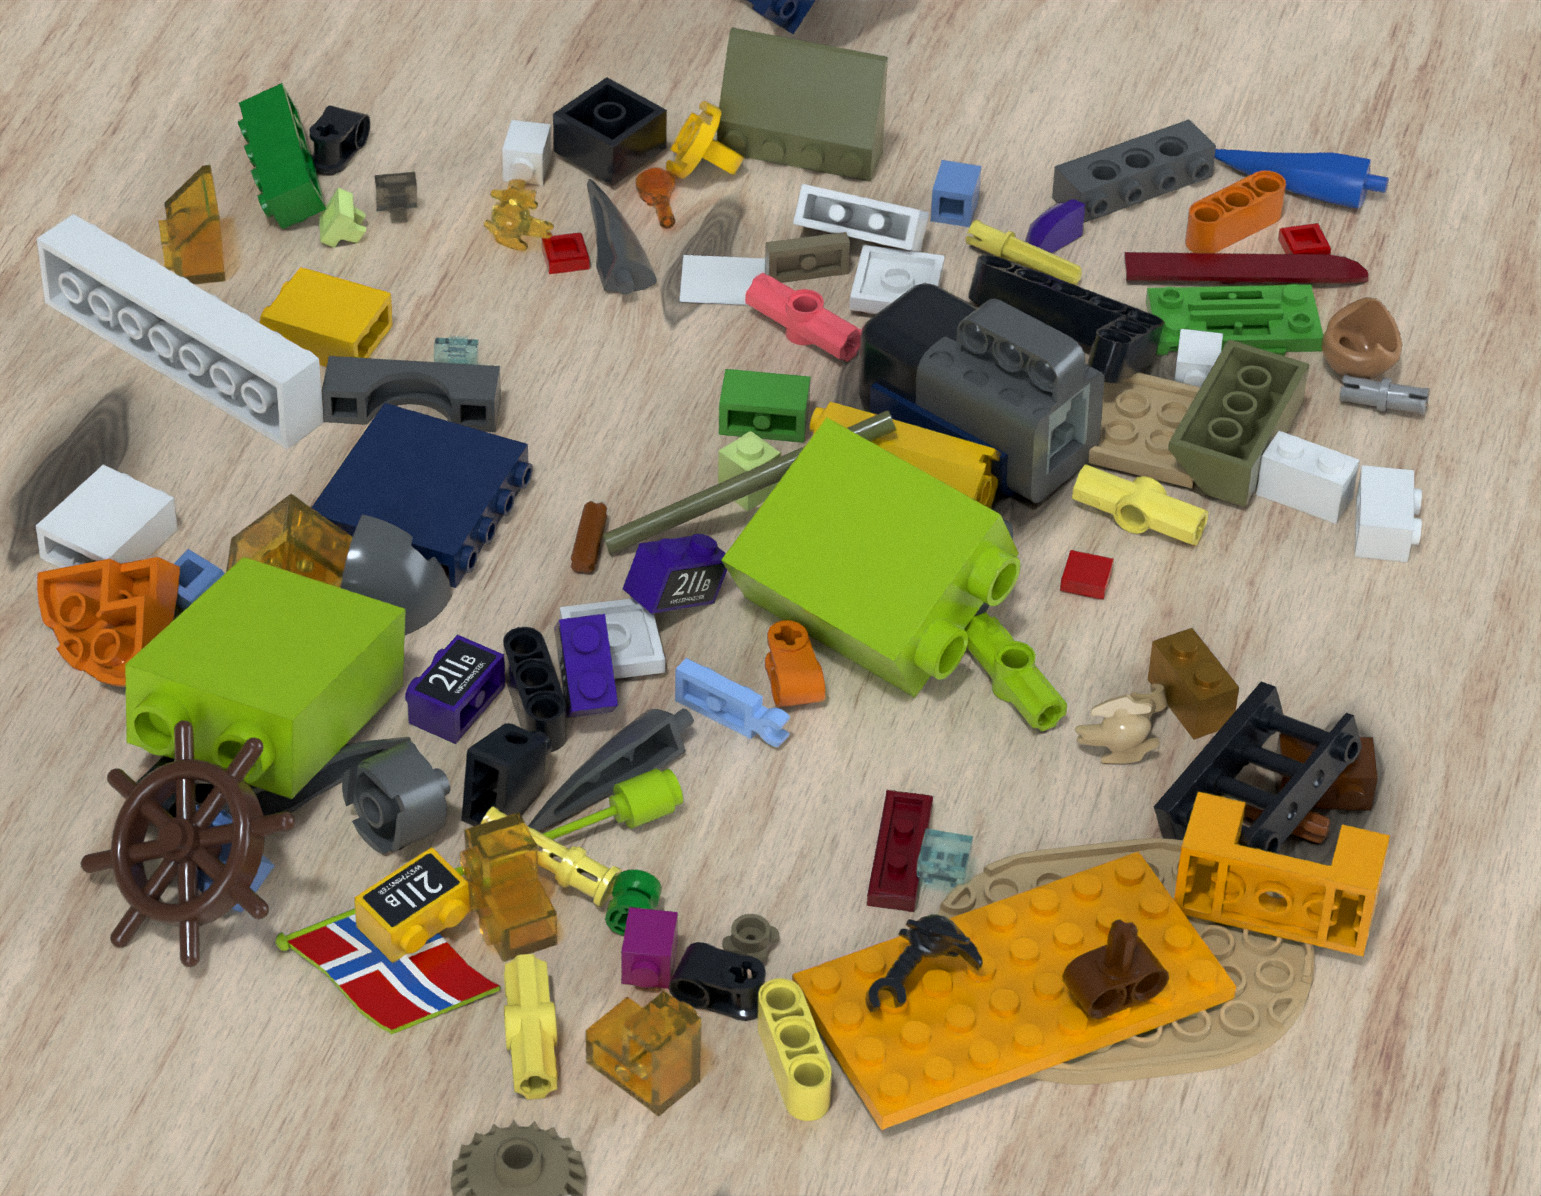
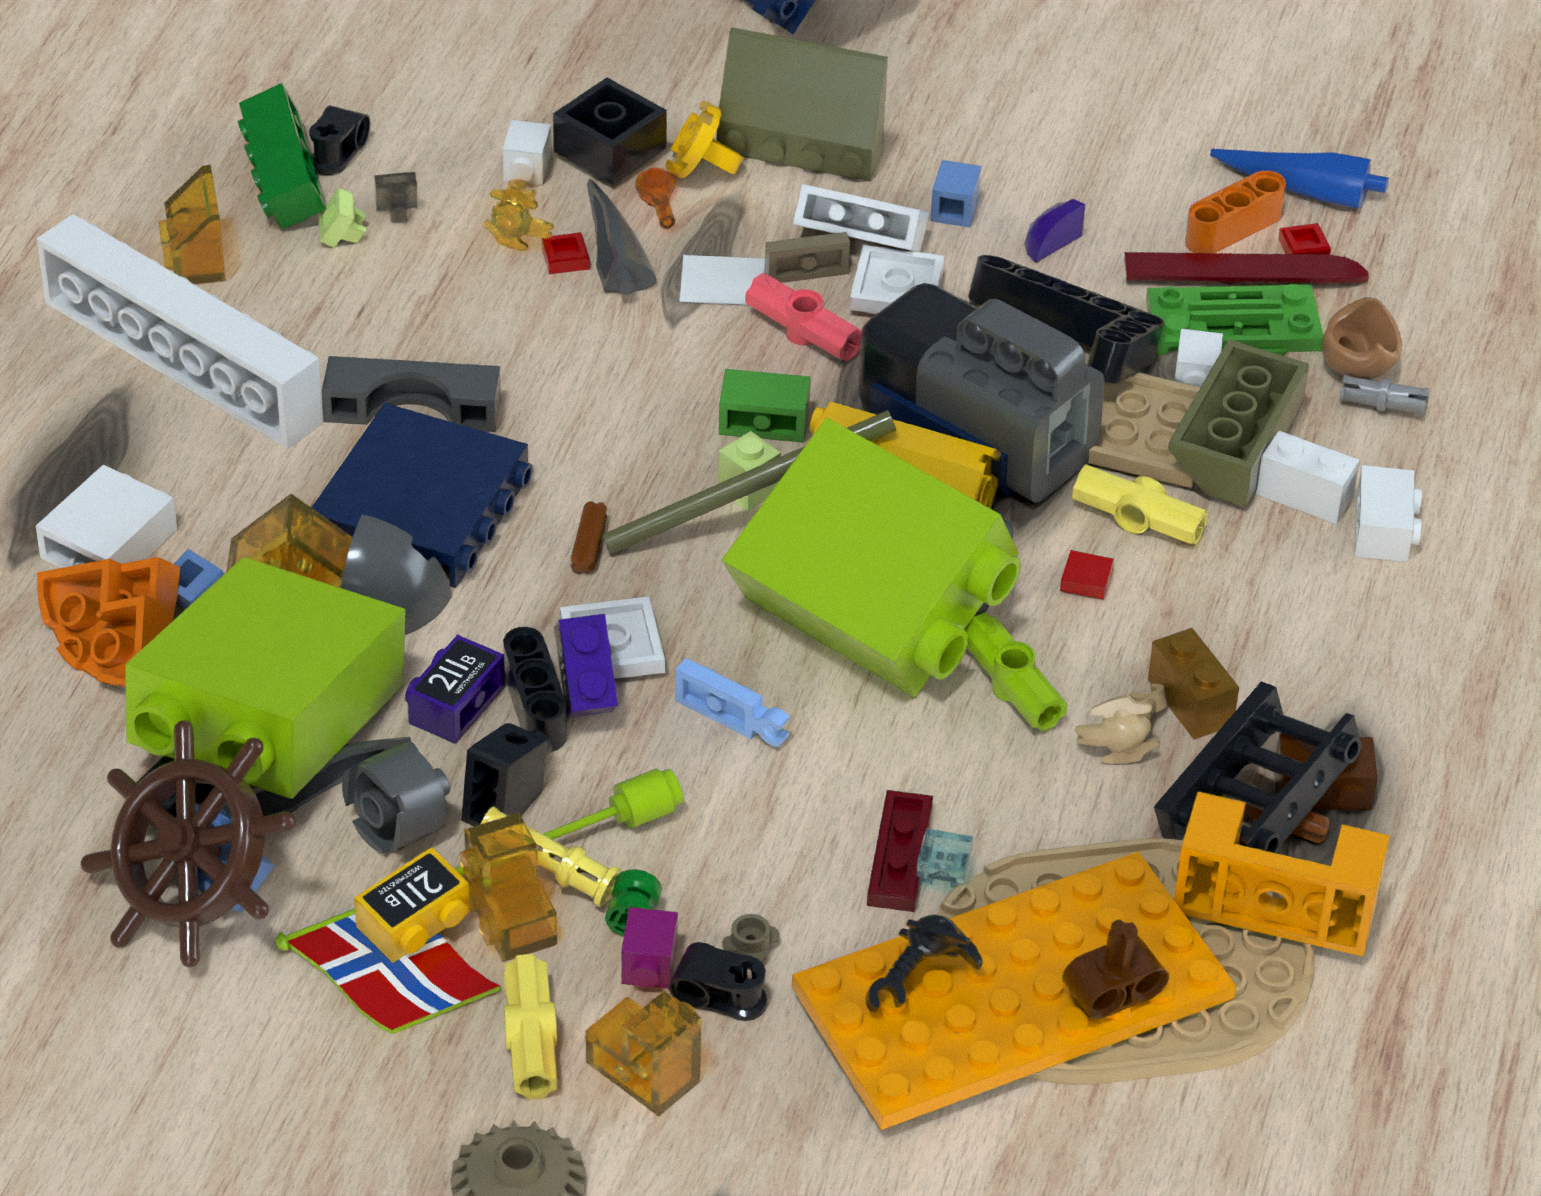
(330, 315): yellow brick -> none
(456, 350): clear light blue tile -> none
(639, 747): dark grey piece -> none
(676, 573): dark purple brick -> none
(792, 666): orange piece -> none
(794, 1049): light yellow beam -> none
(1015, 250): light yellow axle -> none
(1136, 170): dark grey brick -> none

